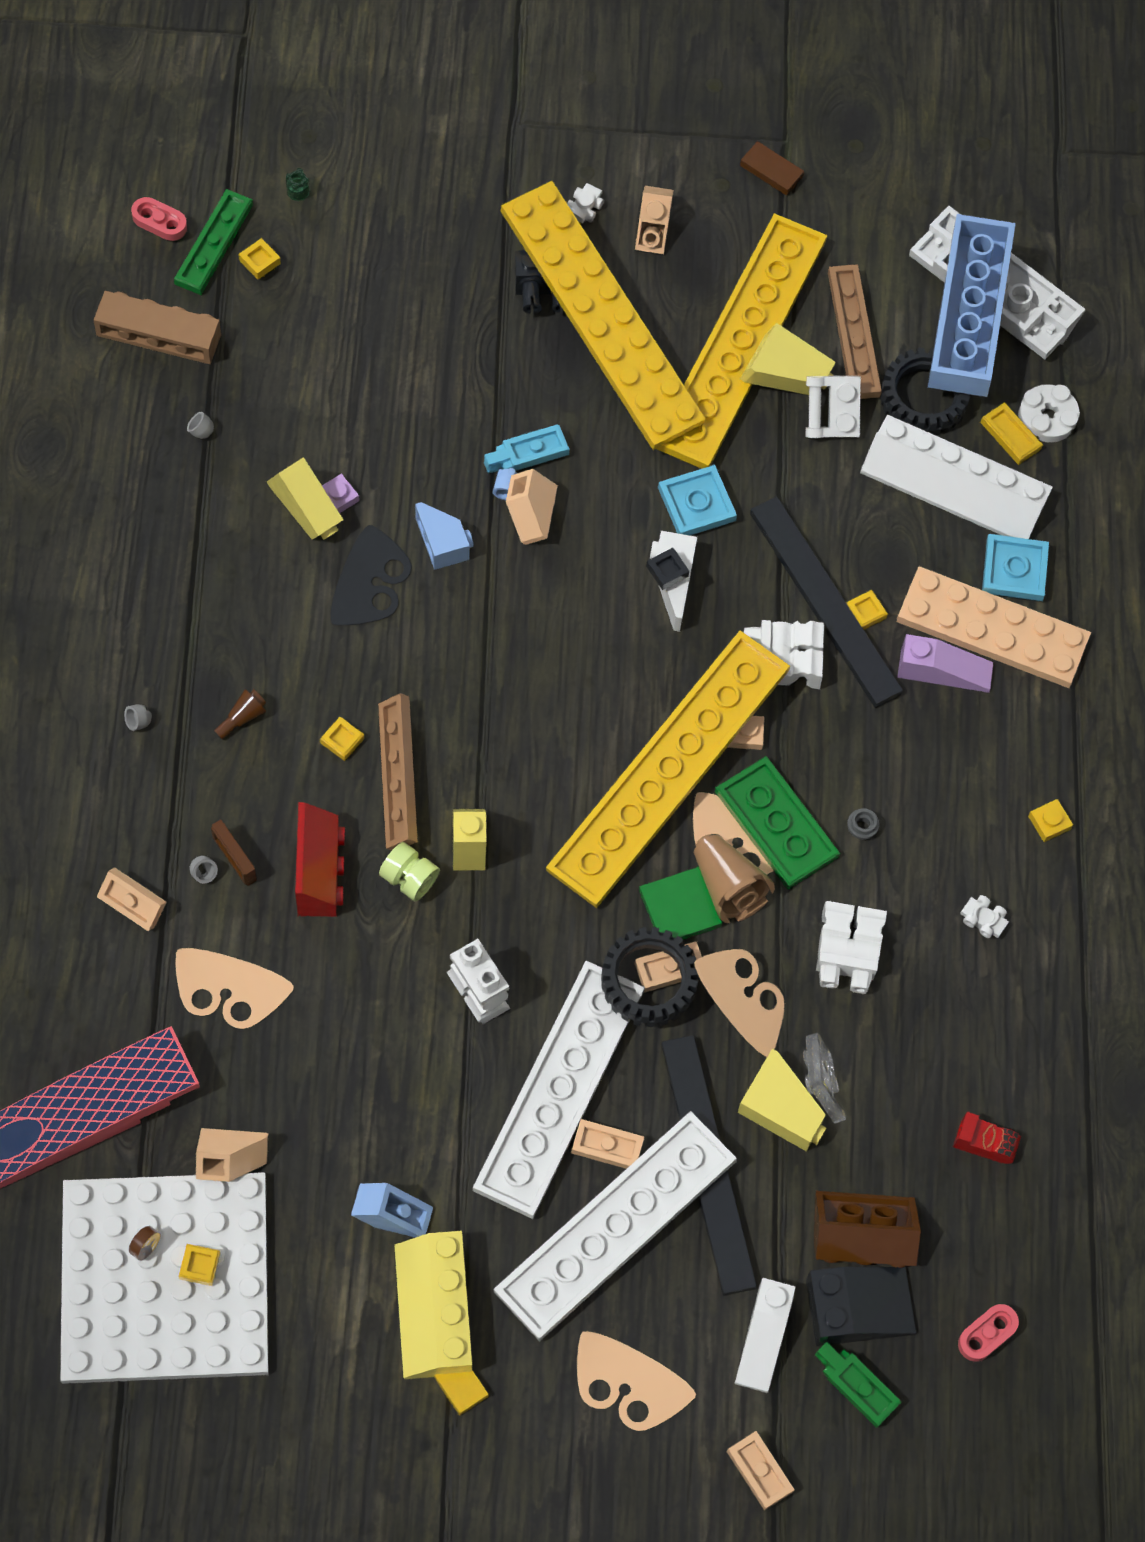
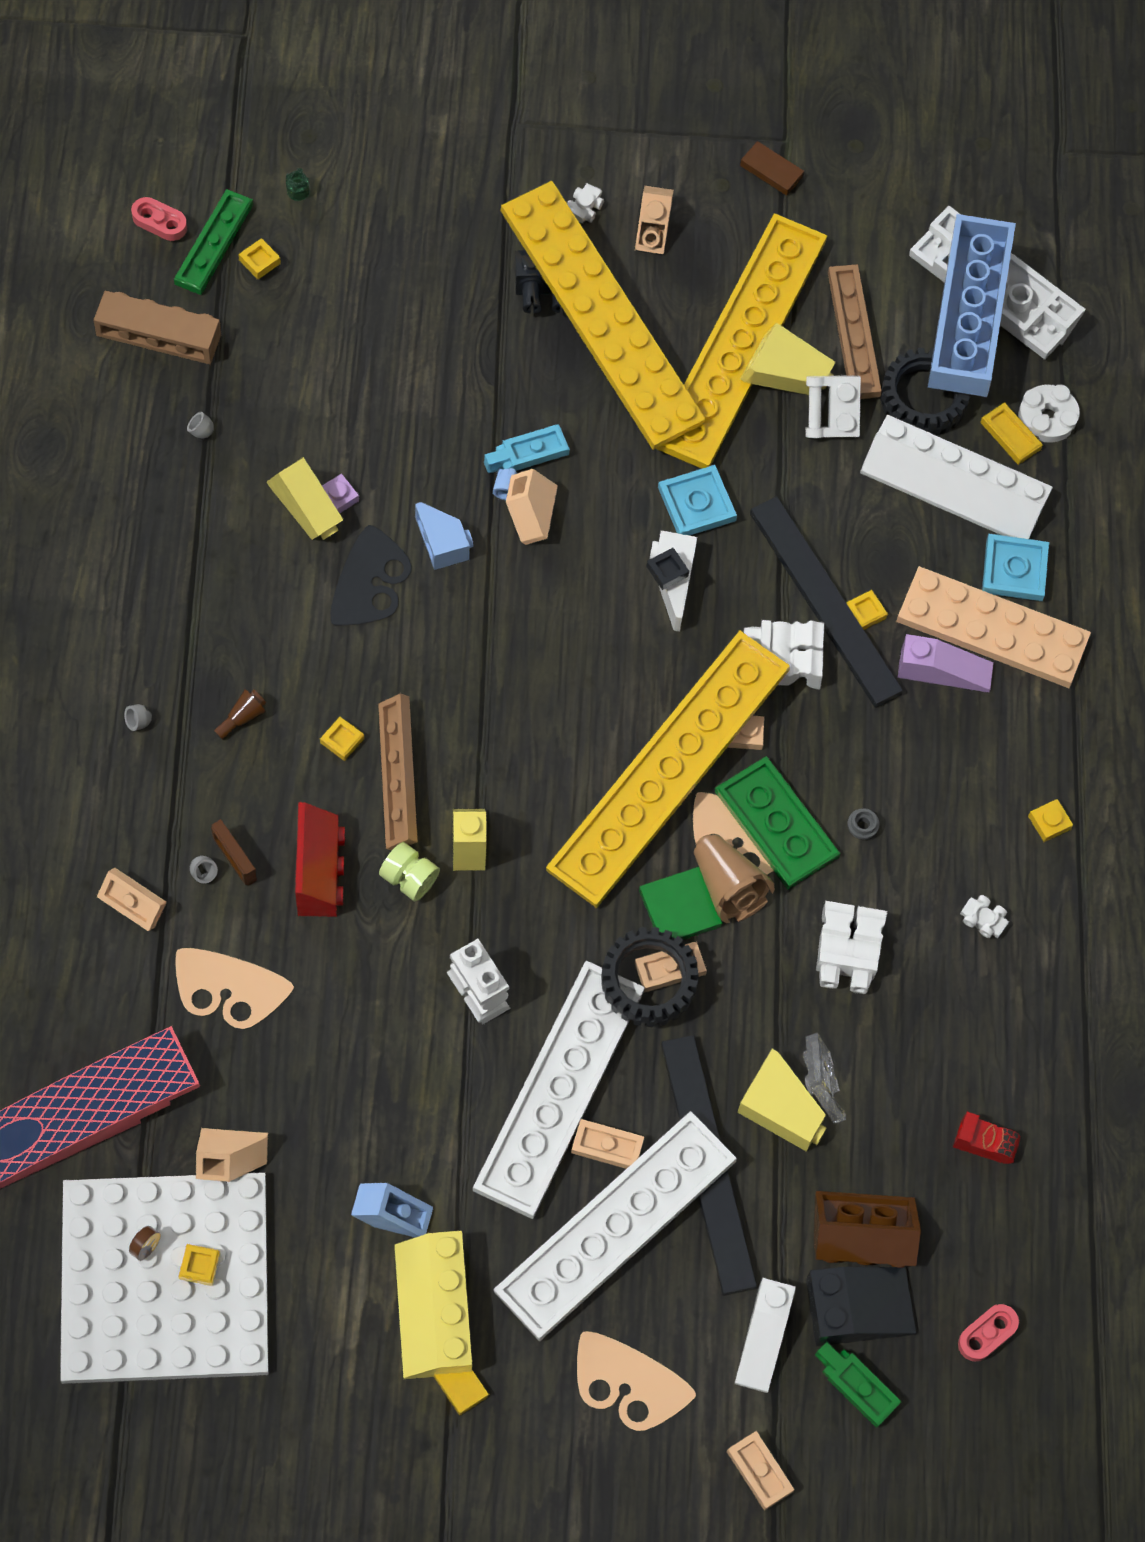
(746, 1014): light nougat piece -> none

